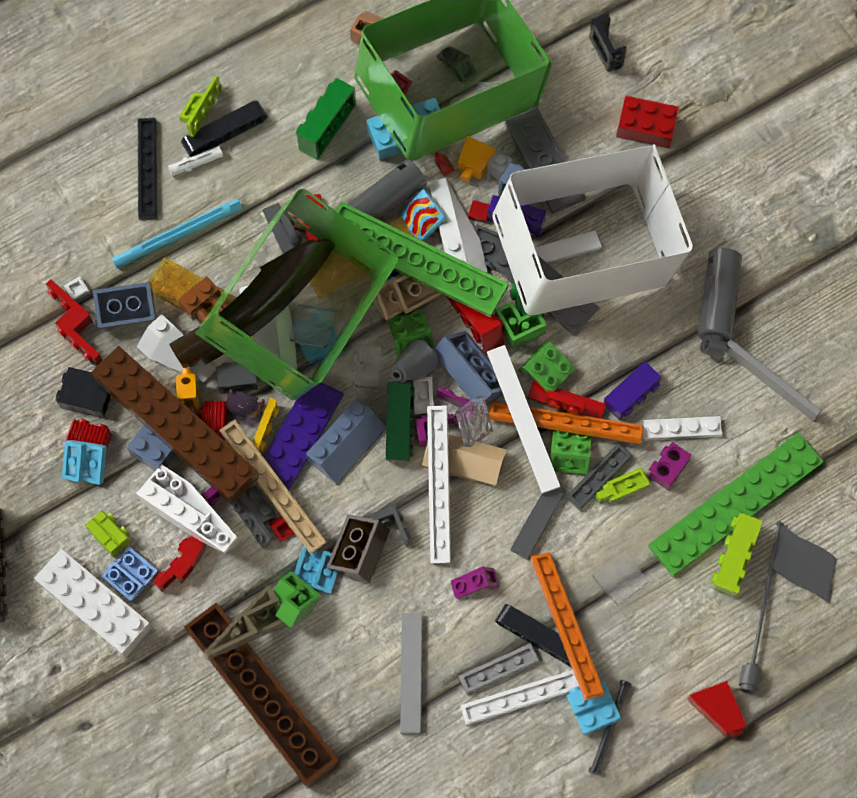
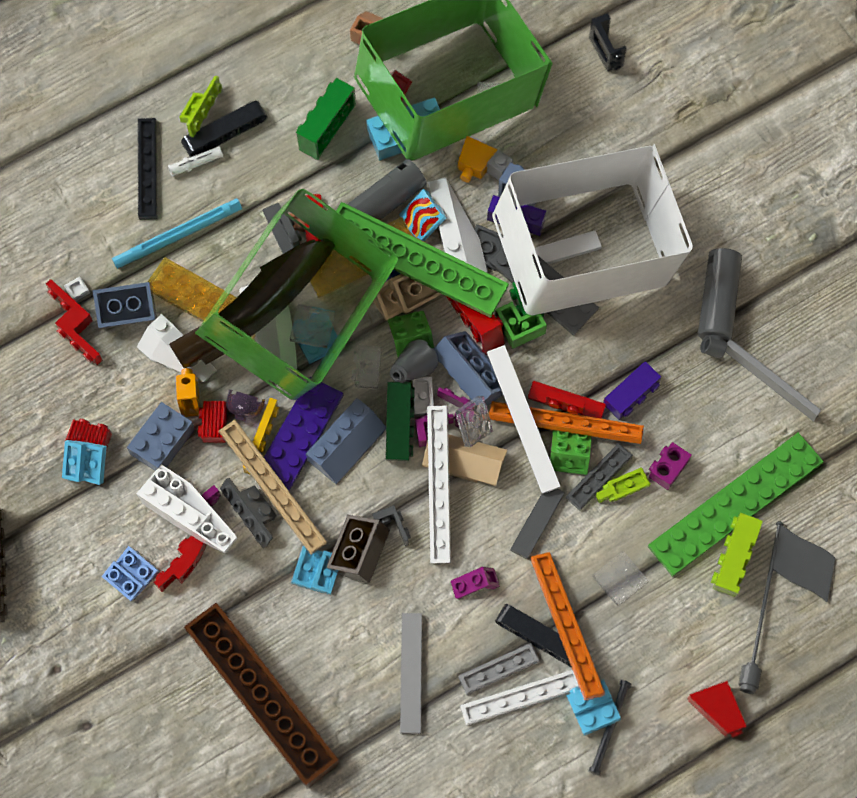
(82, 394): black brick -> none
(93, 603): white brick -> none
(108, 533): lime brick -> none
(175, 425): reddish brown brick -> none
(199, 299): dark orange brick -> none
(235, 378): dark grey brick -> none
(251, 624): dark tan wedge -> none
(281, 529): red slope -> none
(296, 599): bright green brick -> none
(443, 163): red slope -> none
(459, 61): dark grey bracket -> none
(478, 211): red tile -> none
(539, 150): dark grey plate -> none
(547, 367): bright green bracket -> none
(647, 121): red brick -> none
(682, 428): white plate -> none

